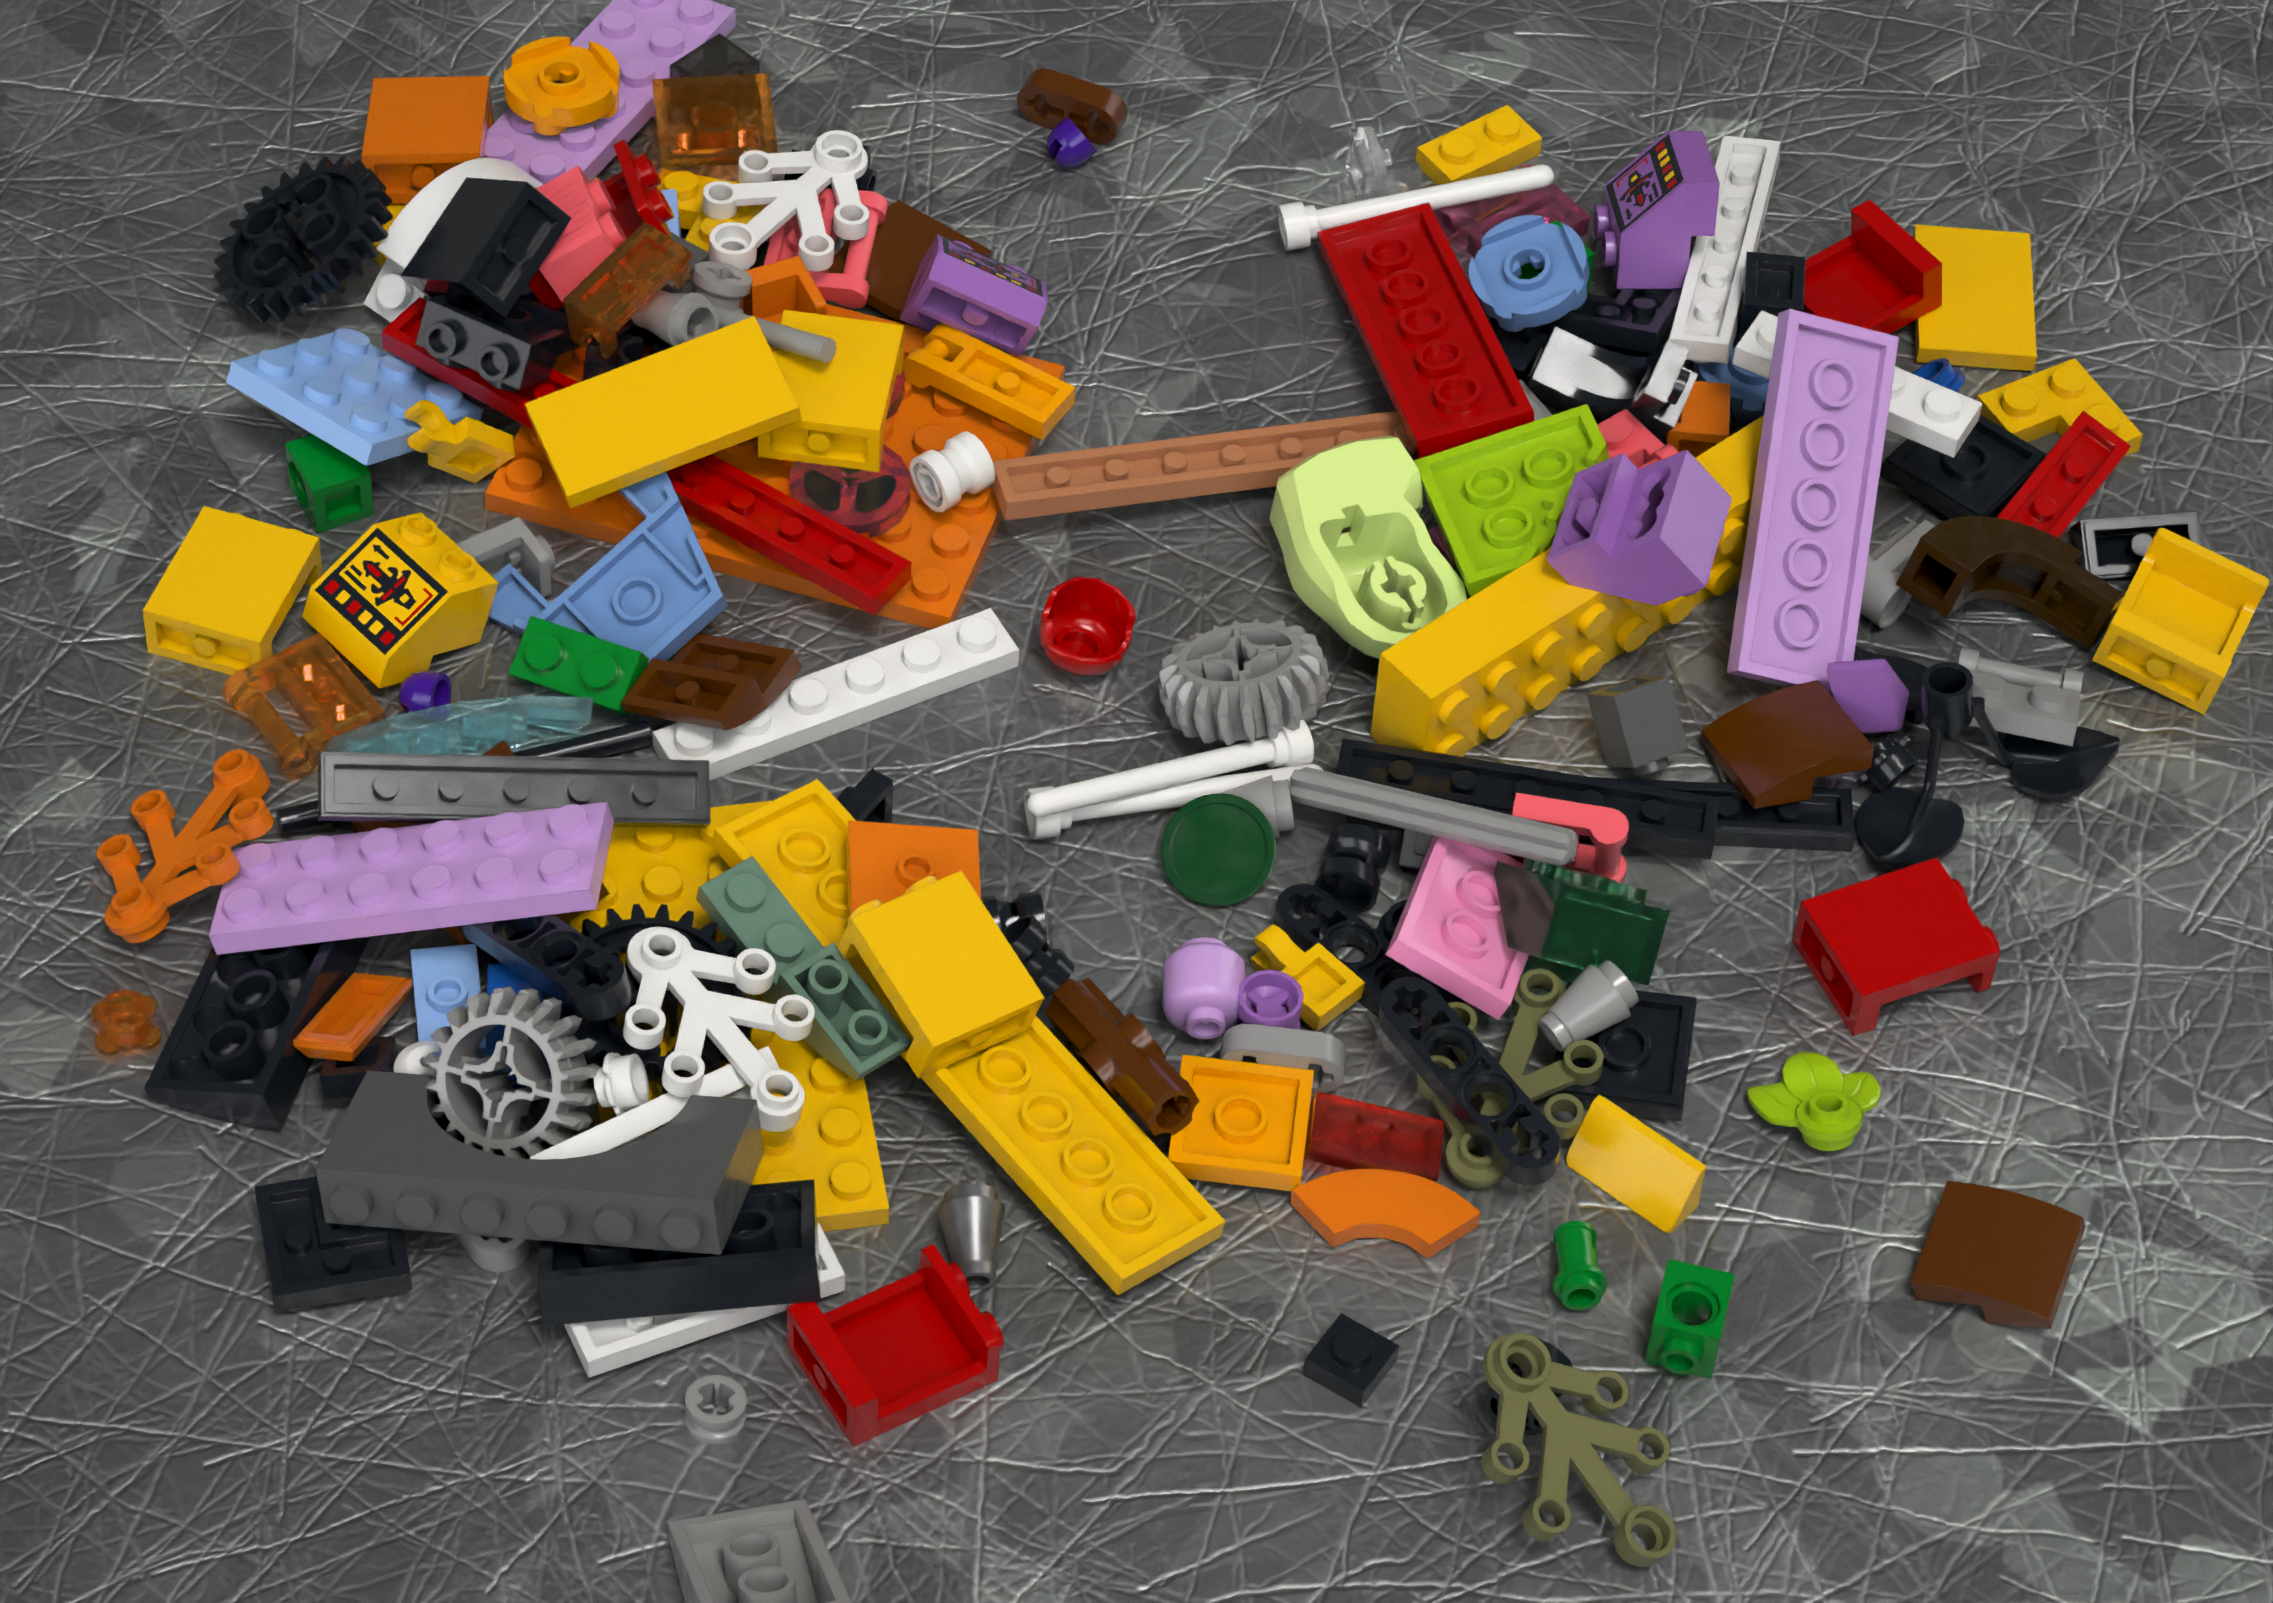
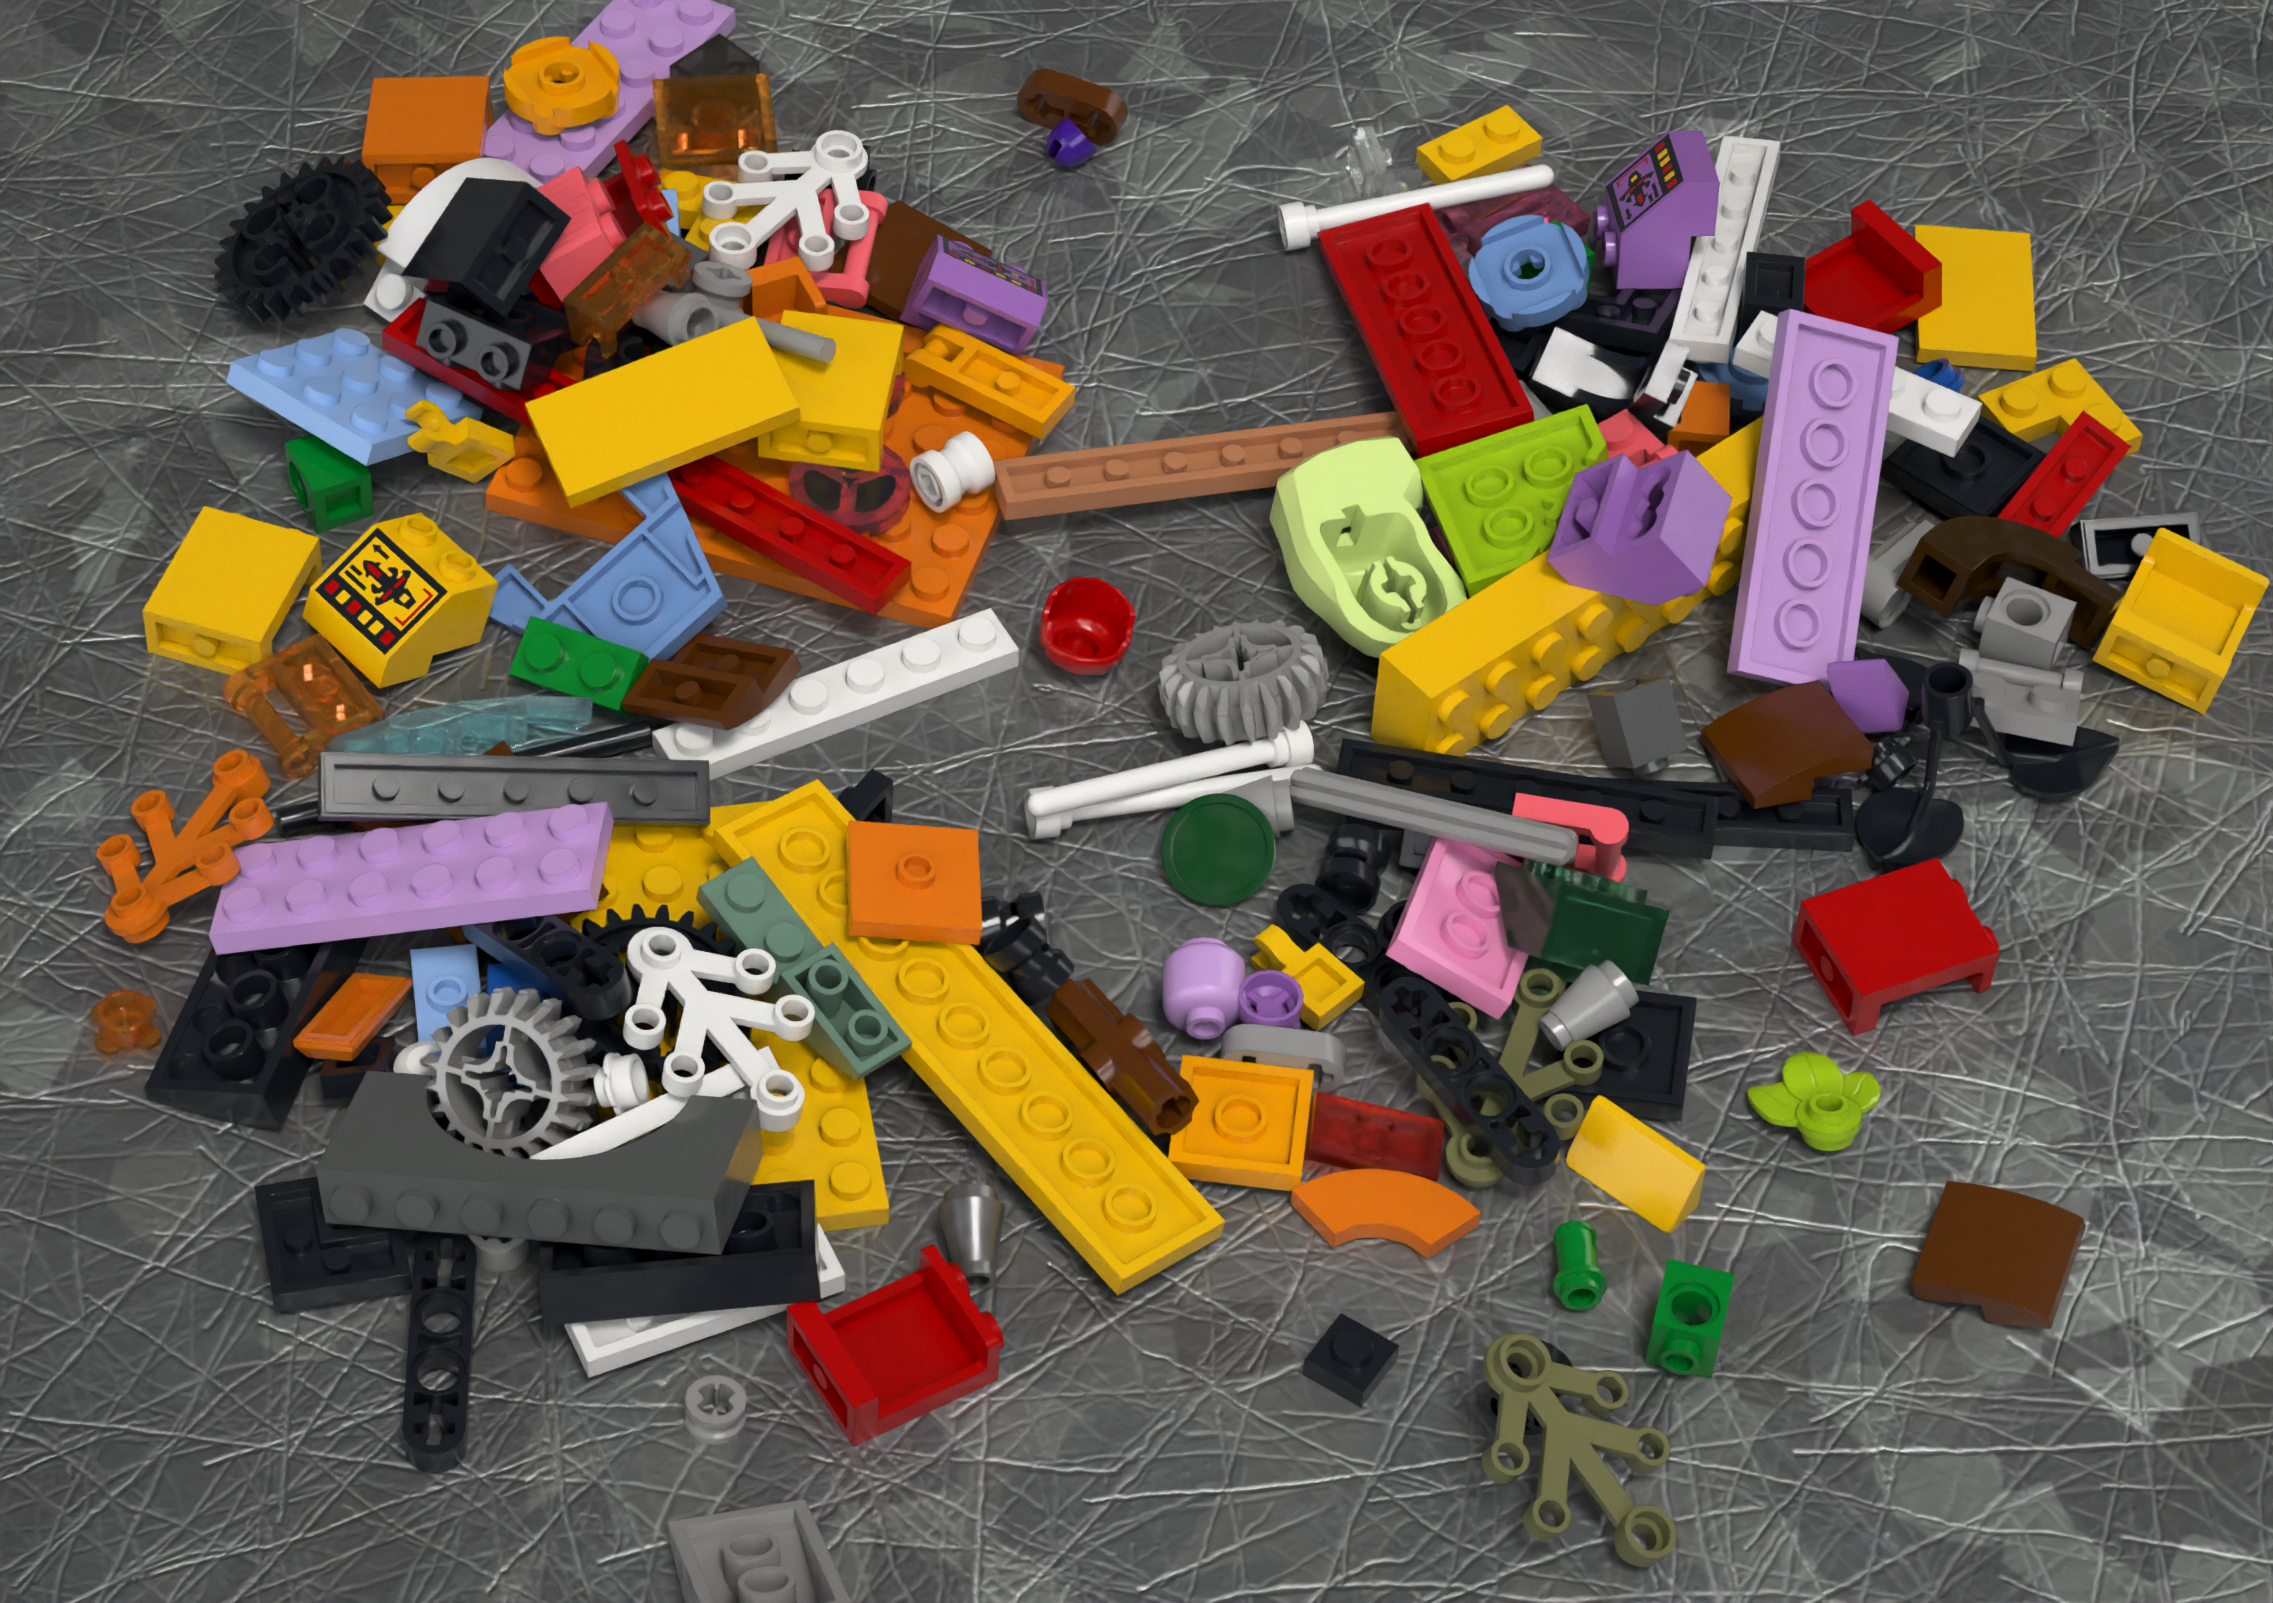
(425, 691): dark purple hinge -> none
(440, 1350): none -> black beam
(515, 545): light grey bracket -> none
(943, 970): yellow panel -> none
(2024, 625): none -> light grey brick

